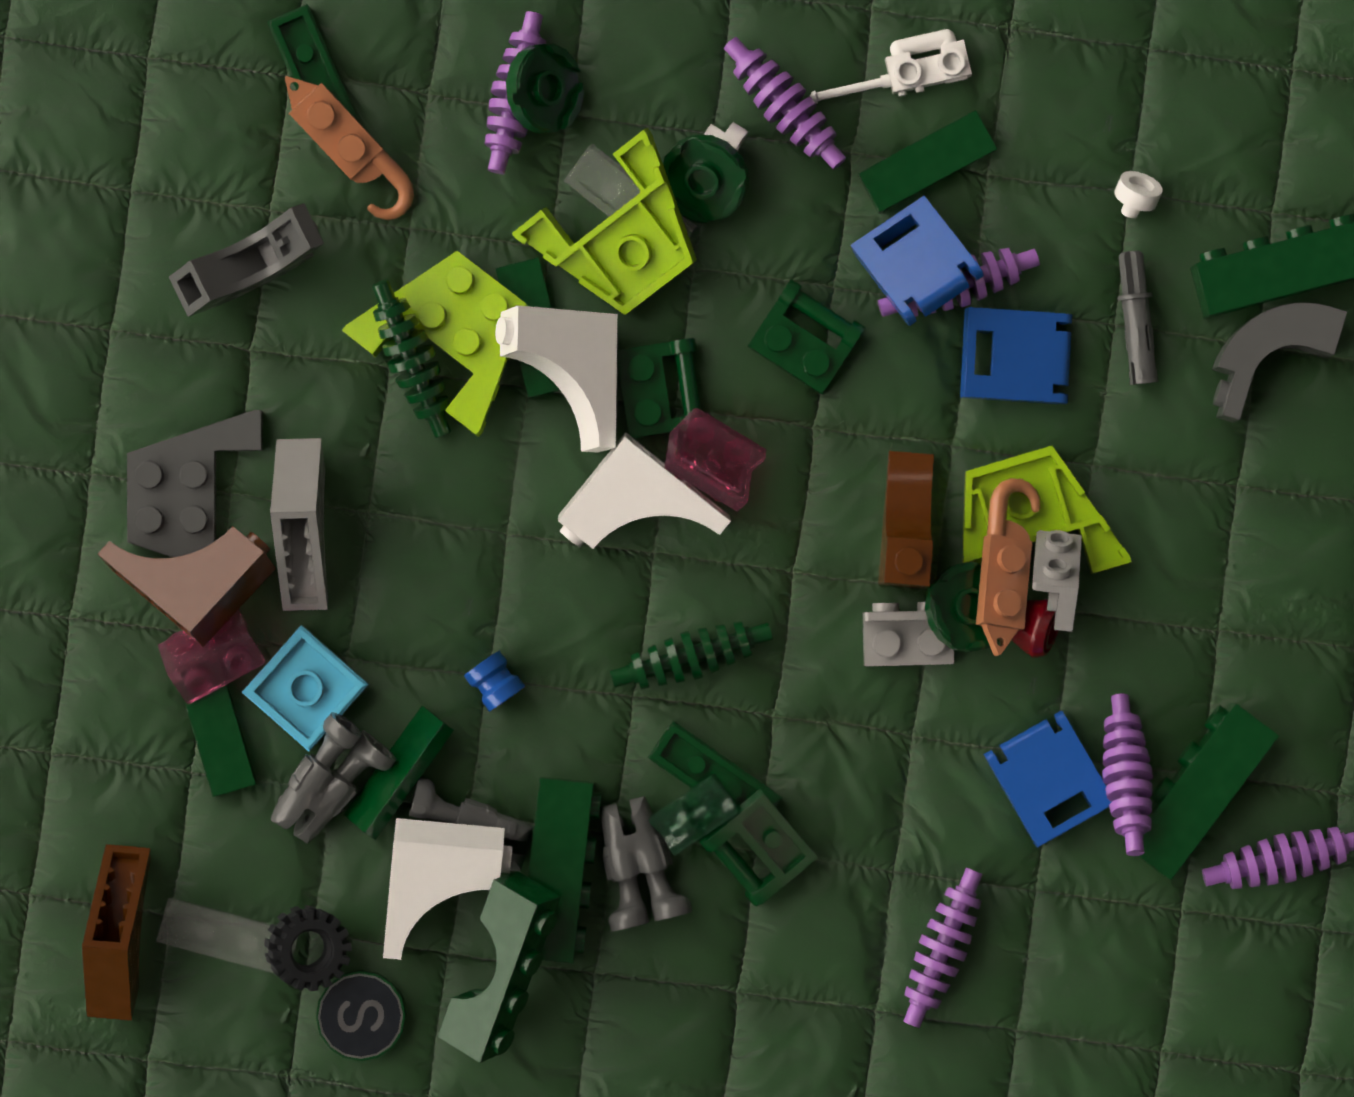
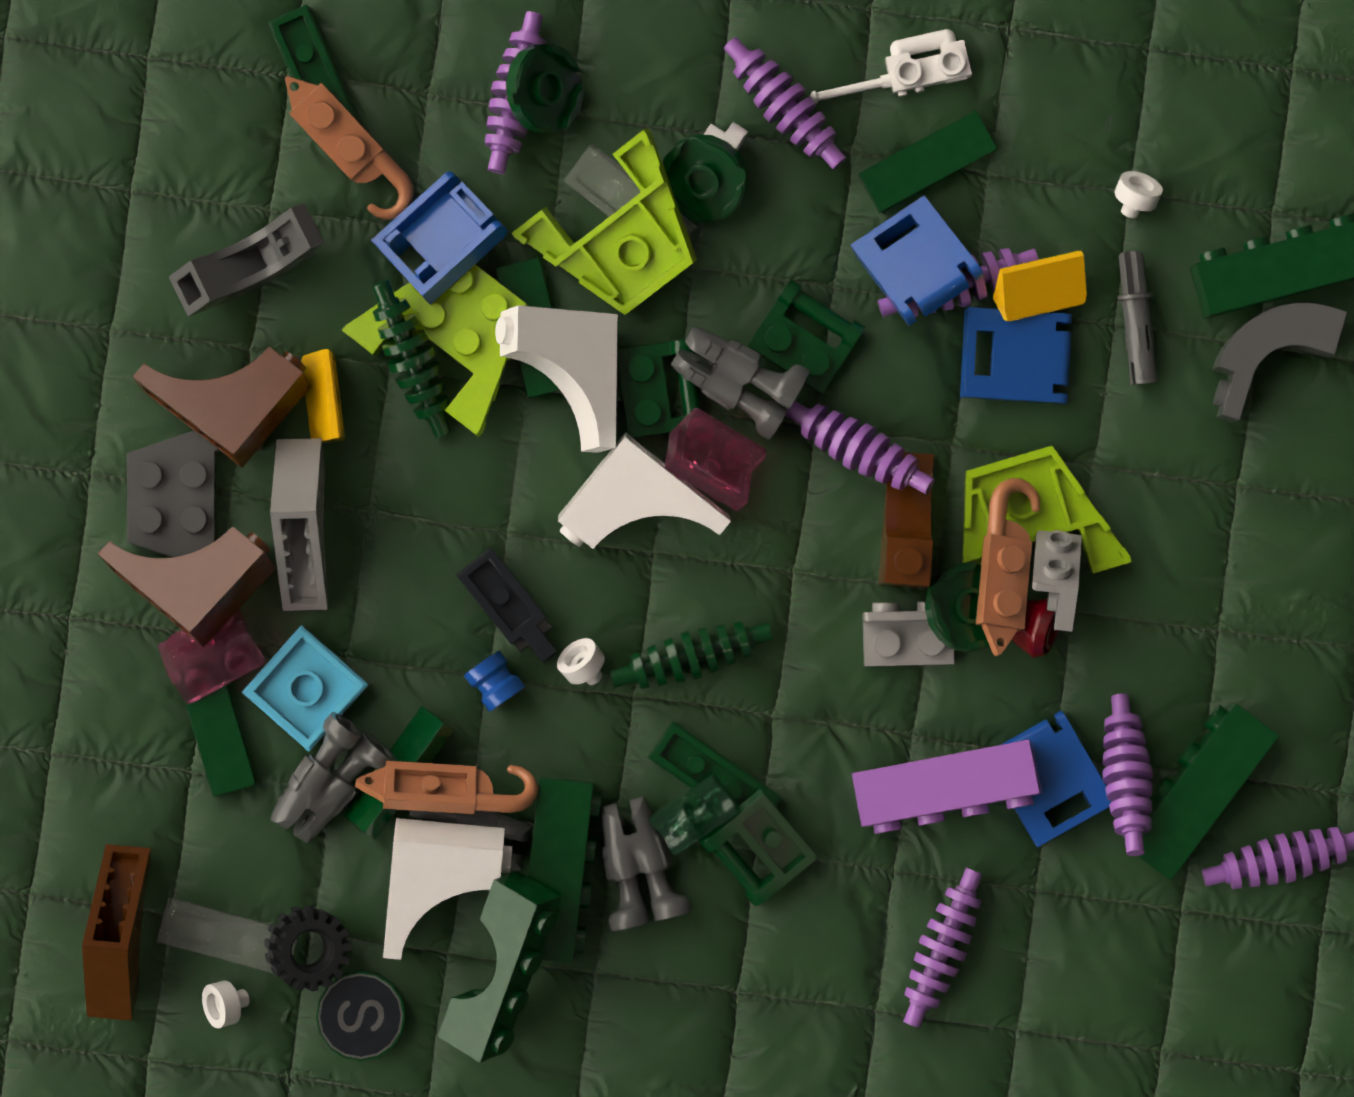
(223, 1003): none -> white tile
(235, 409): none -> reddish brown arch
(323, 397): none -> yellow slope
(444, 788): none -> nougat plate
(445, 231): none -> container
(507, 604): none -> black hinge
(581, 662): none -> white tile
(729, 372): none -> dark grey piece
(860, 447): none -> medium lavender piece
(947, 784): none -> medium lavender brick
(1041, 286): none -> yellow slope

